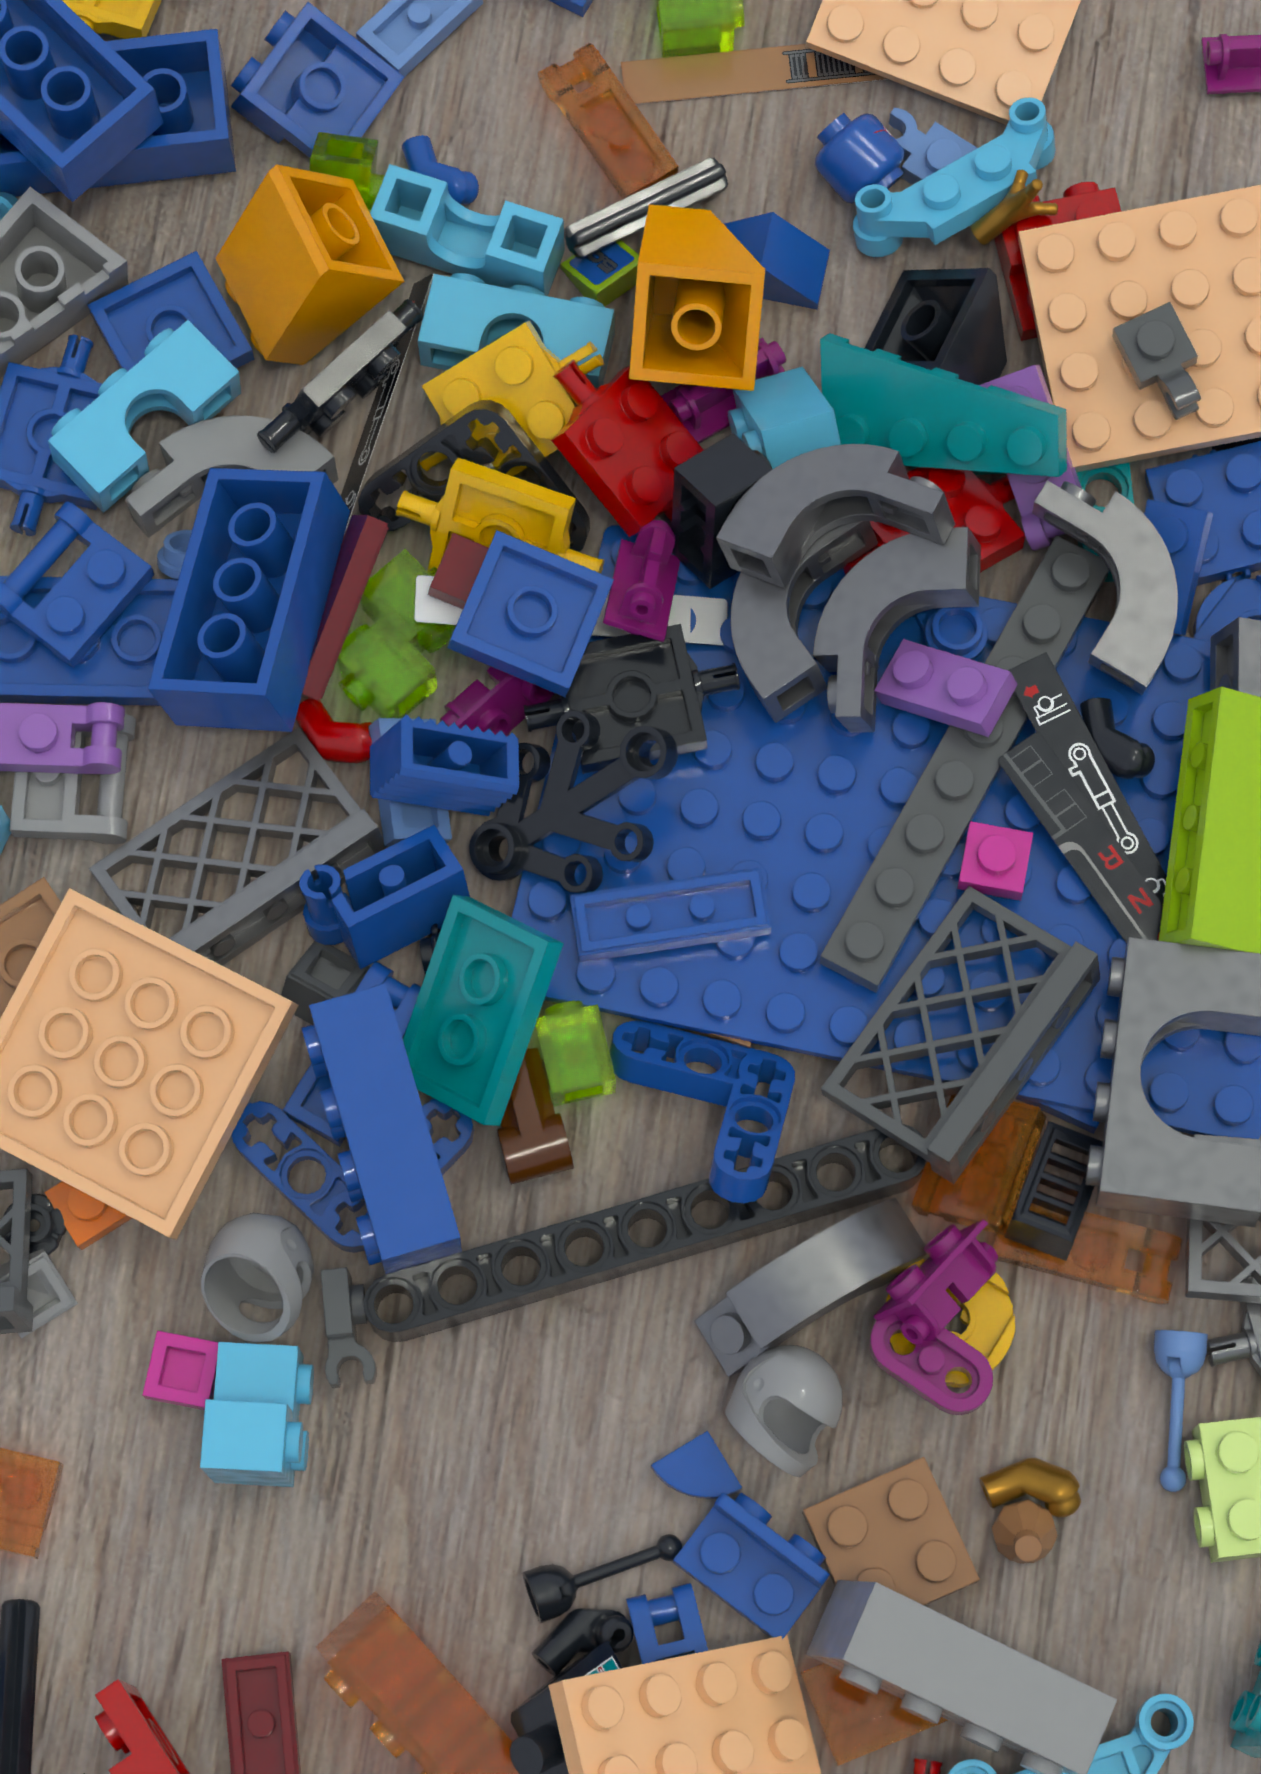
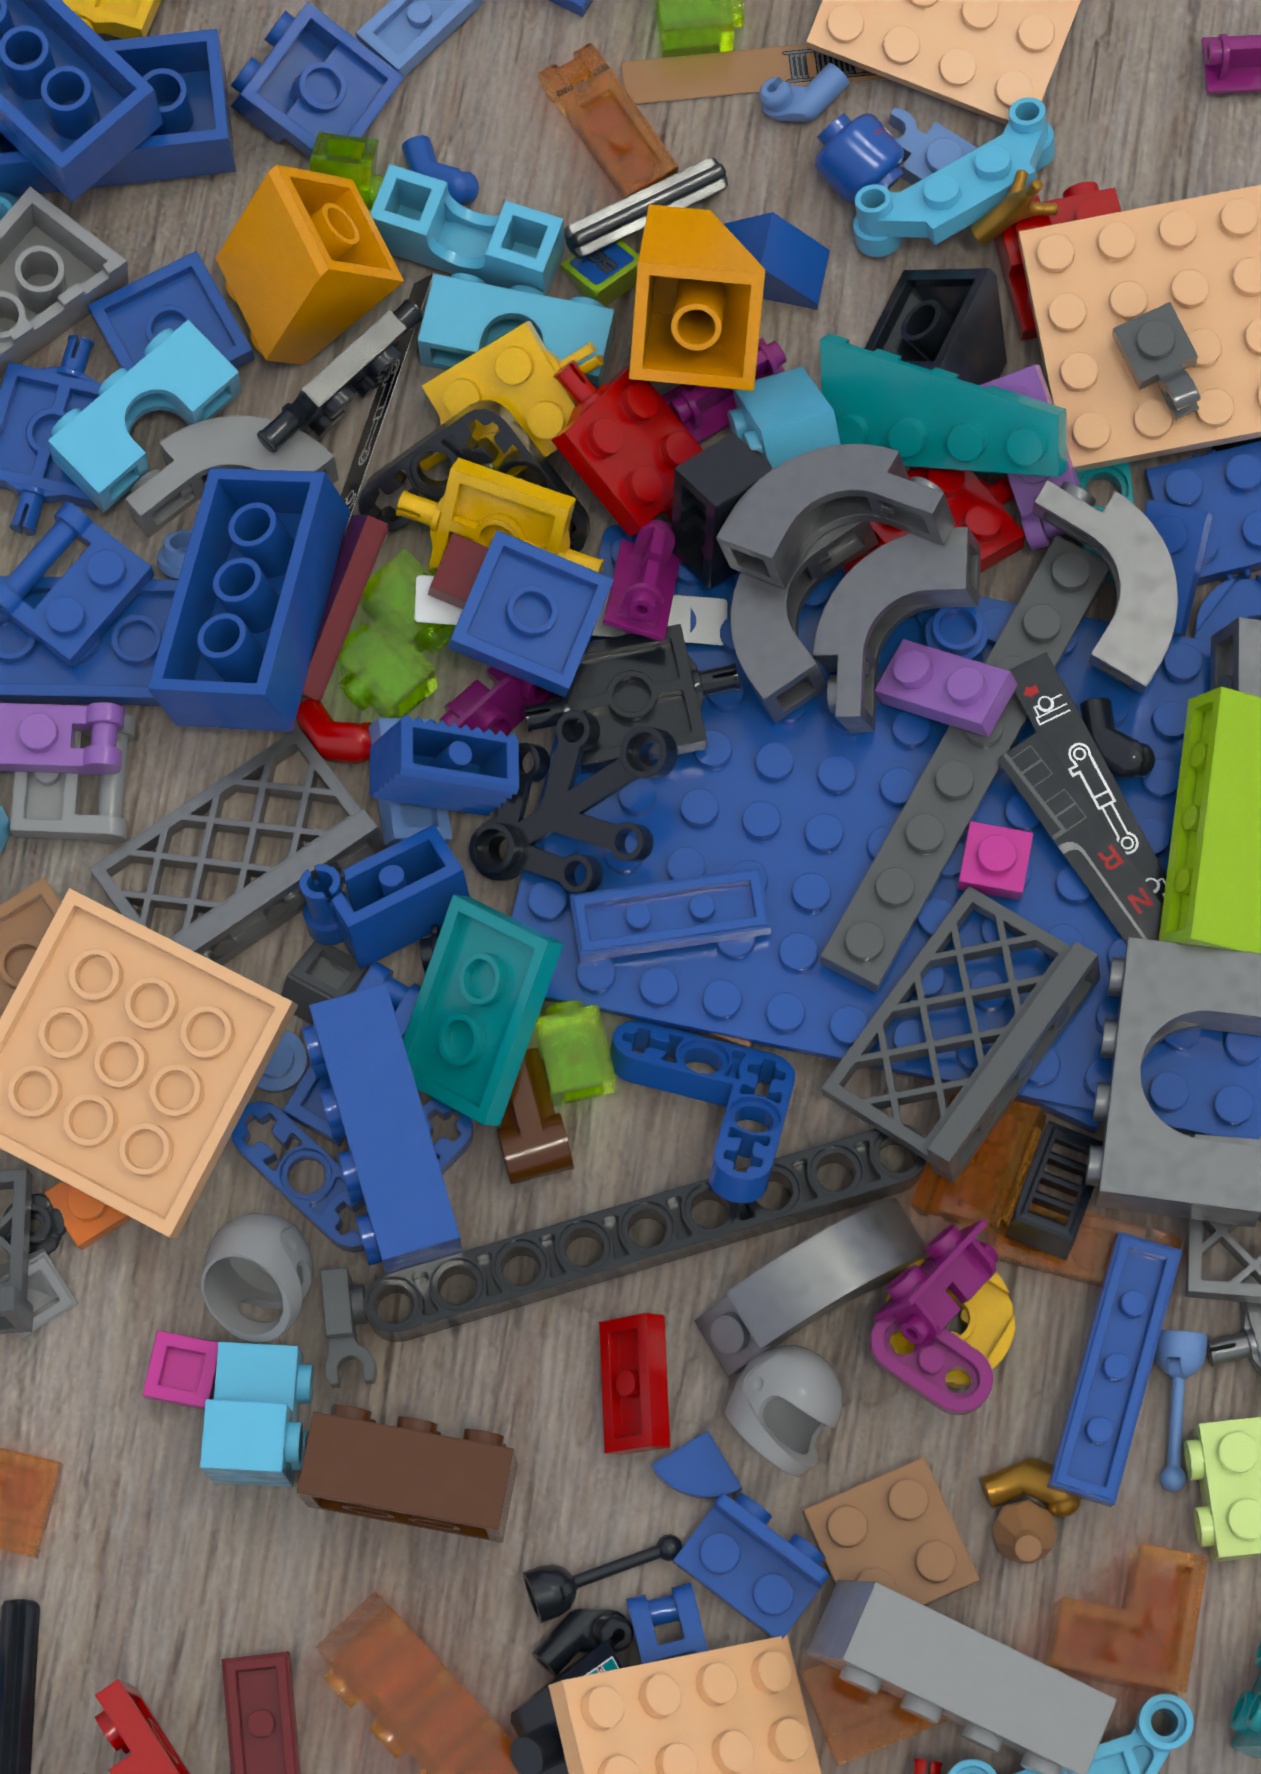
(285, 1066): none -> medium blue plate
(408, 1473): none -> reddish brown brick
(634, 1384): none -> red plate
(799, 102): none -> medium blue arm
(1114, 1369): none -> blue tile
(1144, 1642): none -> clear orange brick

